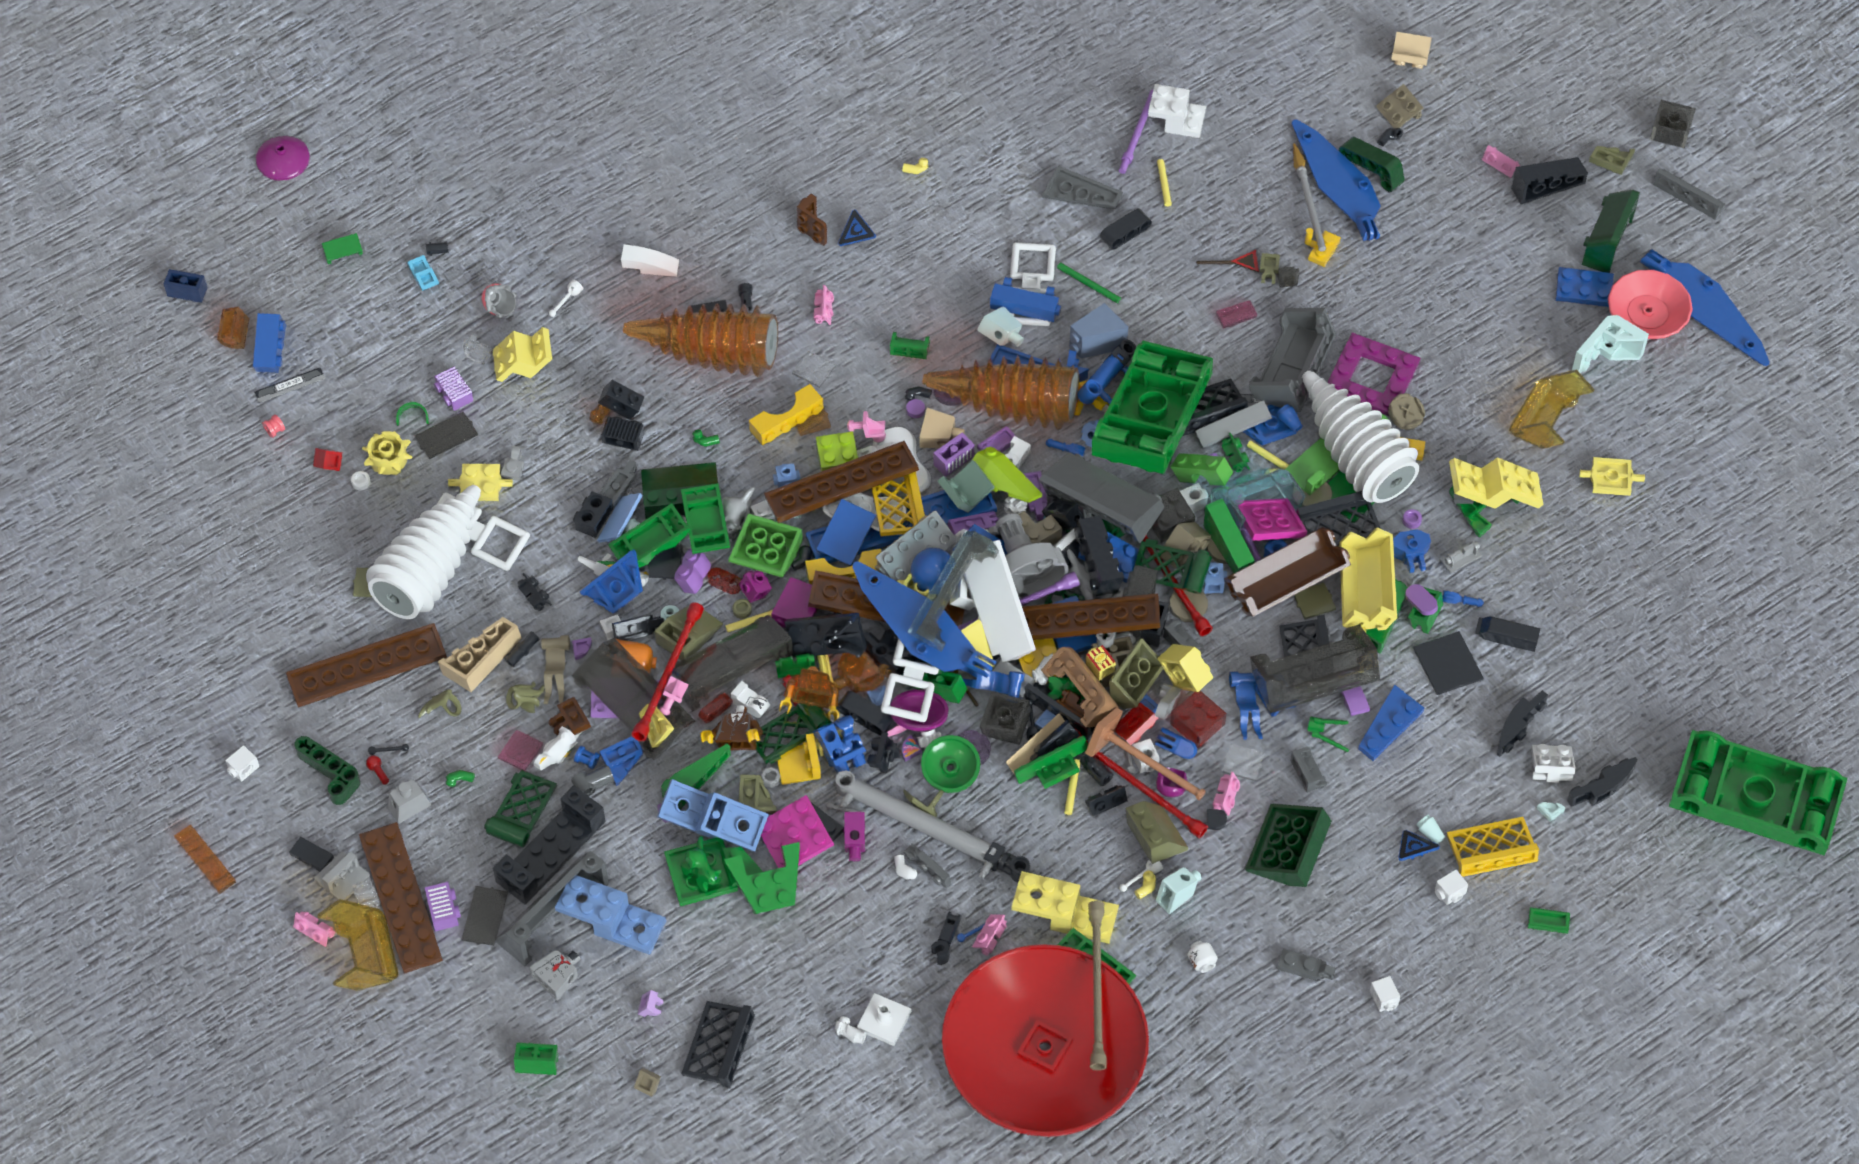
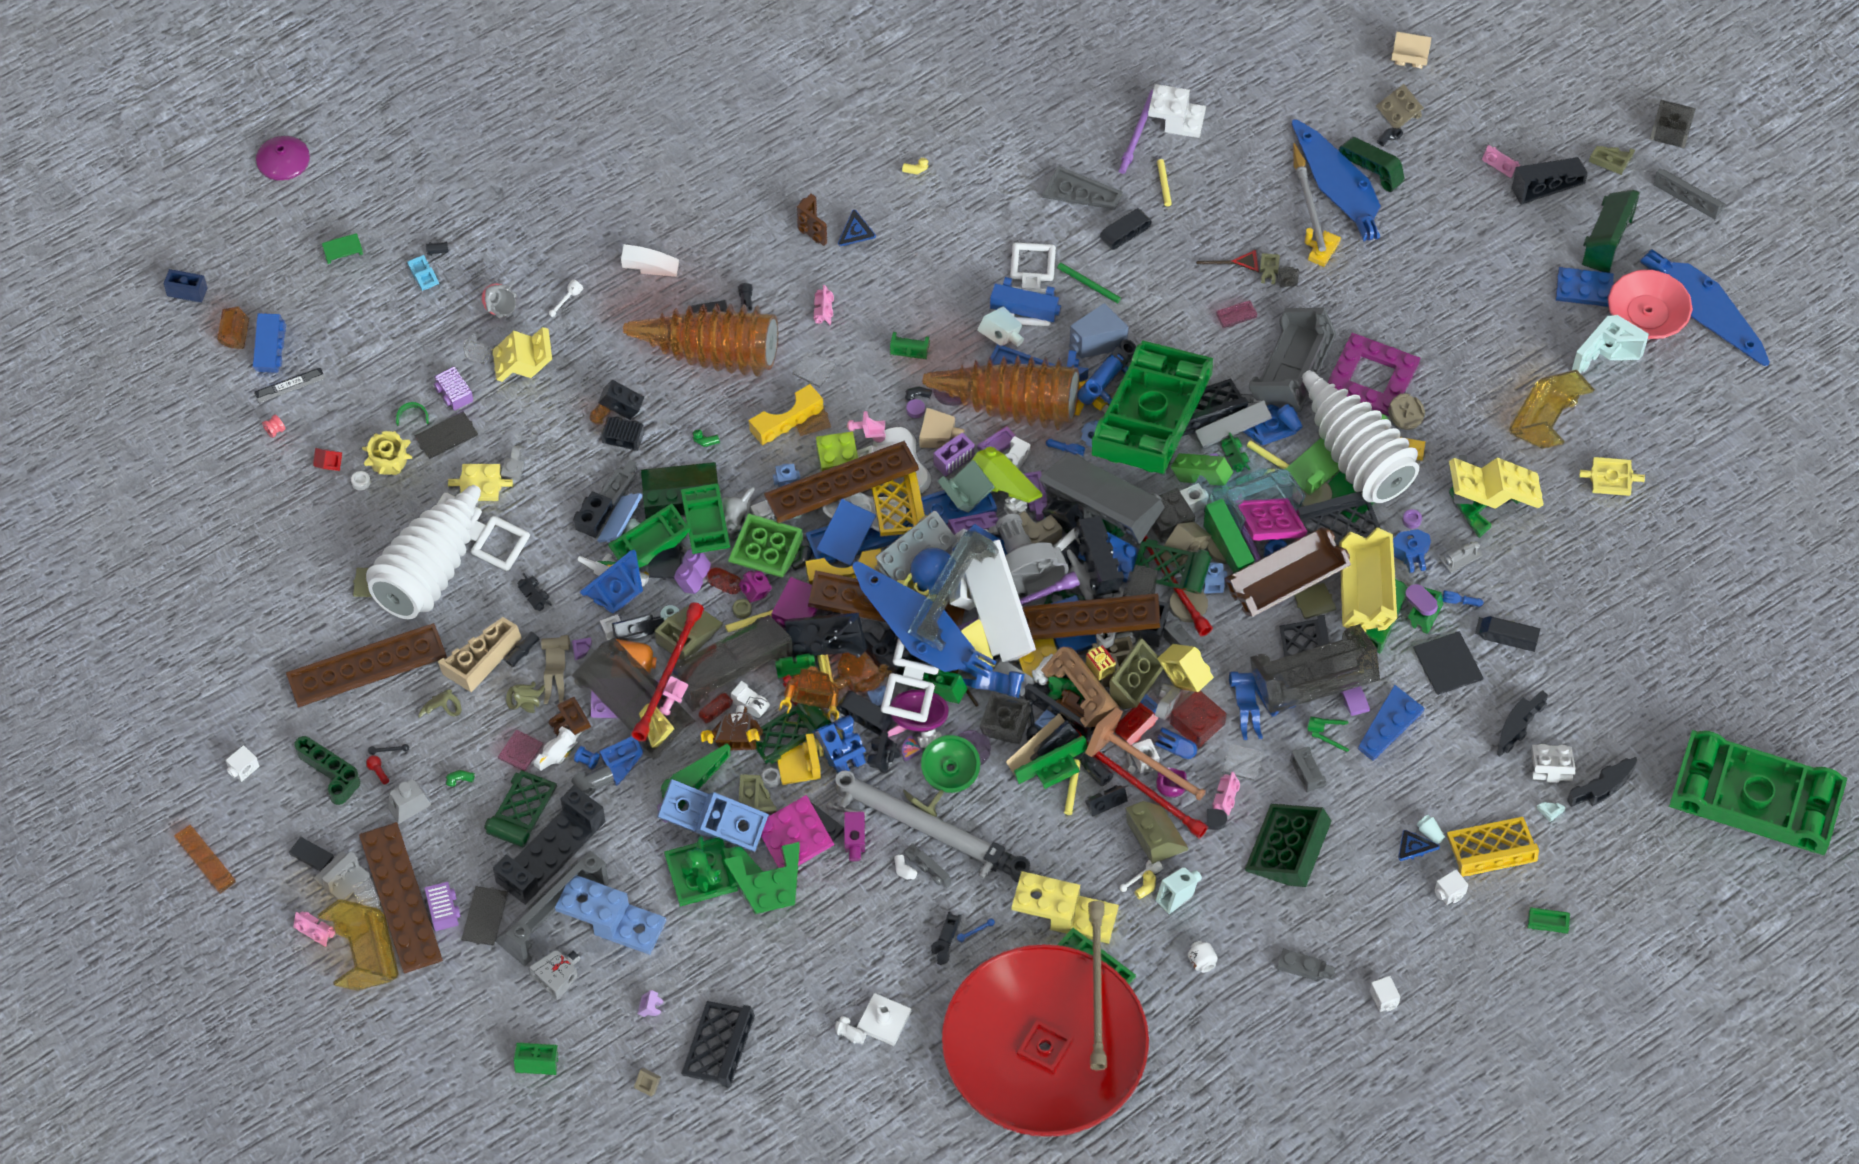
(993, 927): bright pink hinge -> none

